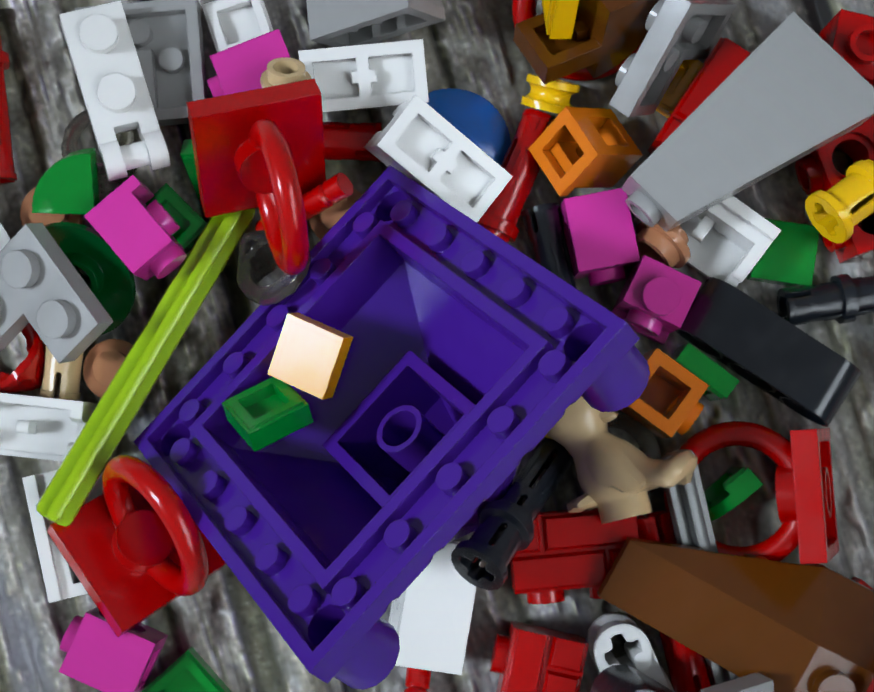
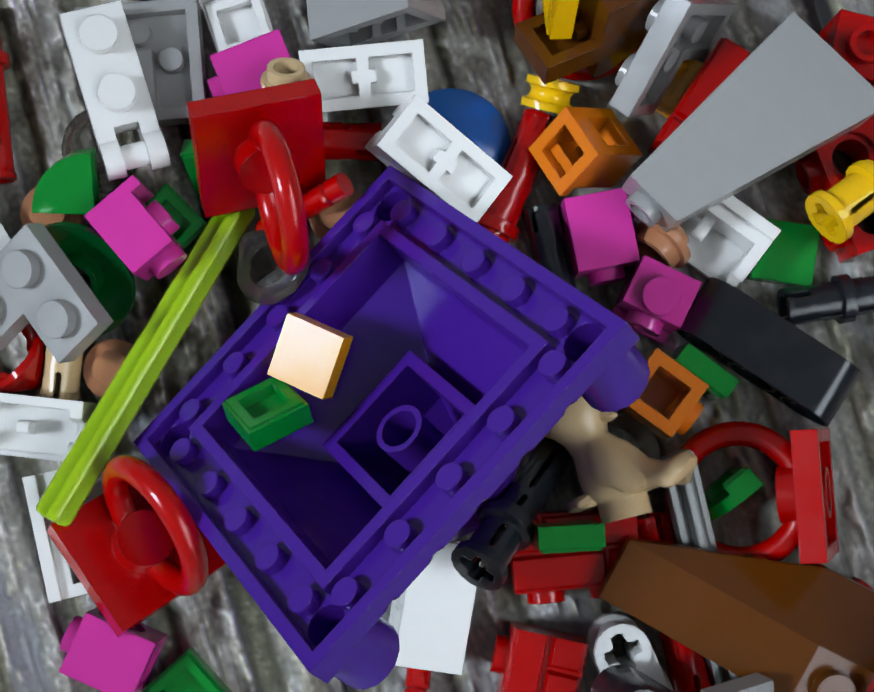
(569, 536): none -> green tile

